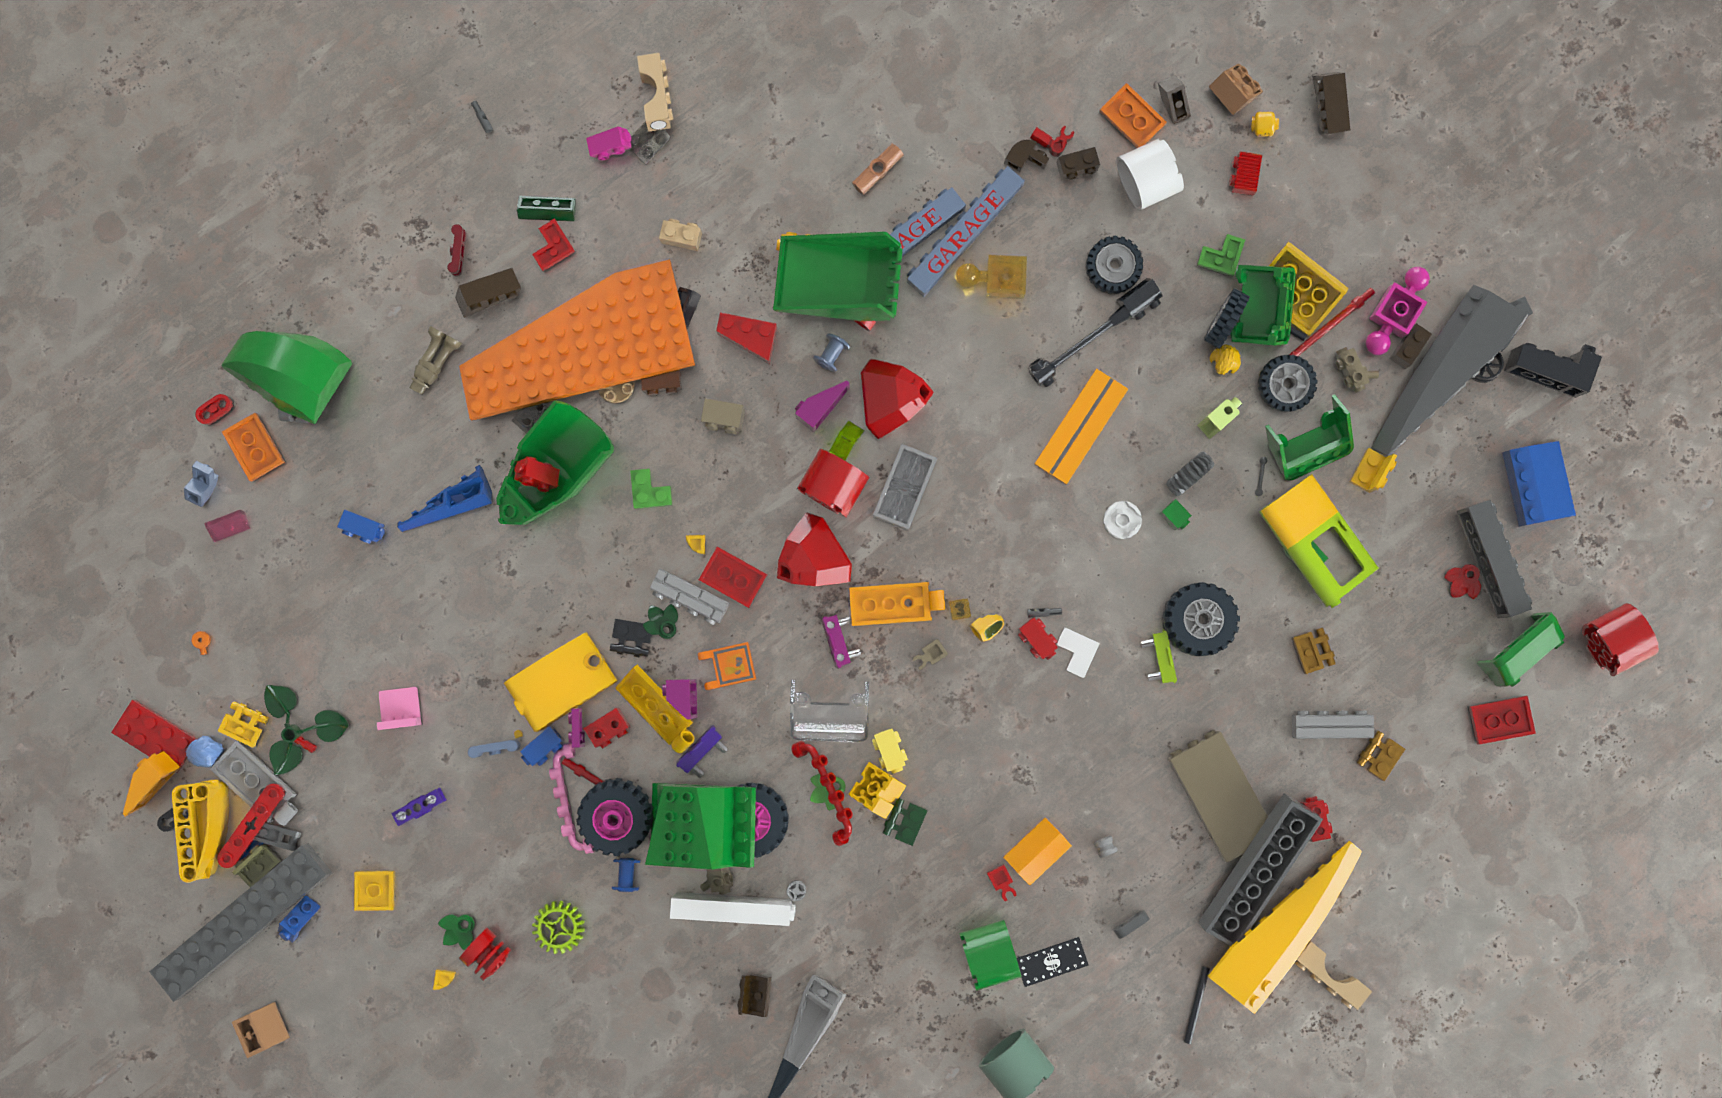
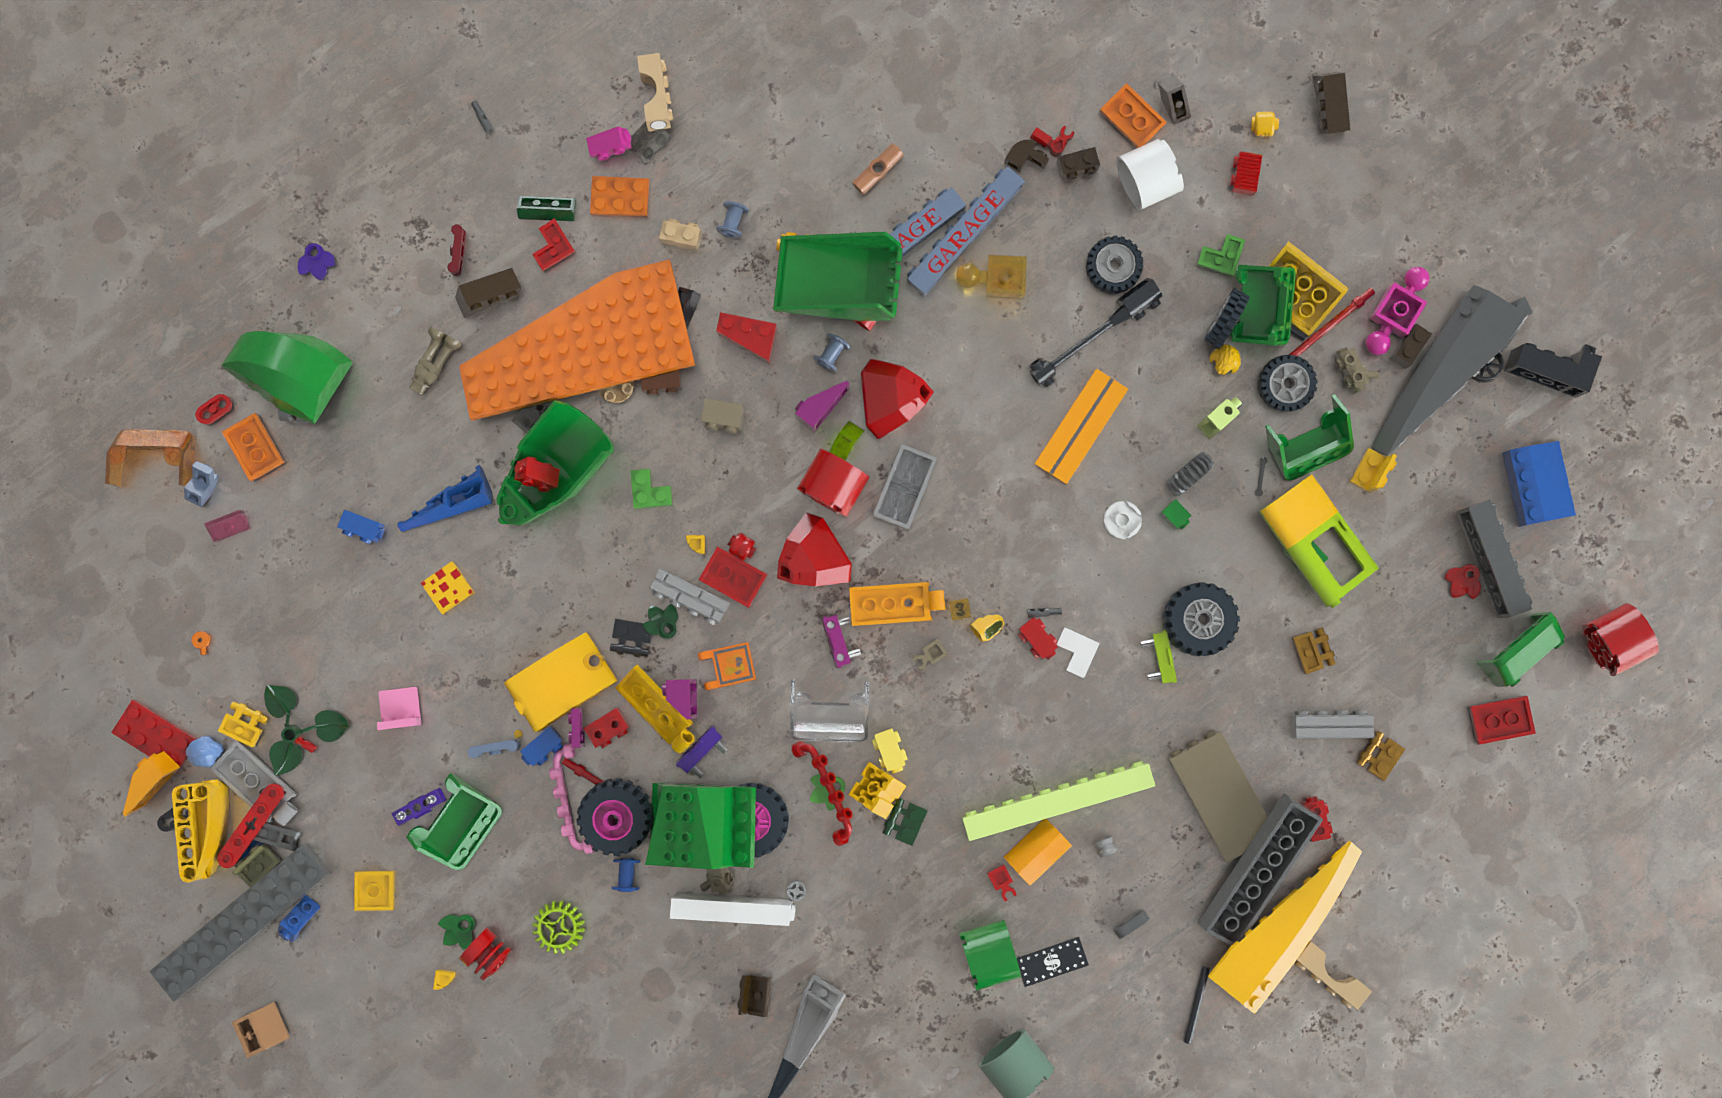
(178, 448): none -> clear orange windscreen
(315, 264): none -> dark purple plate
(447, 587): none -> yellow tile
(458, 826): none -> green windscreen
(619, 196): none -> orange plate
(732, 219): none -> sand blue hose
(741, 546): none -> red piece
(1058, 801): none -> yellowish green brick
(1235, 88): medium nougat slope -> none

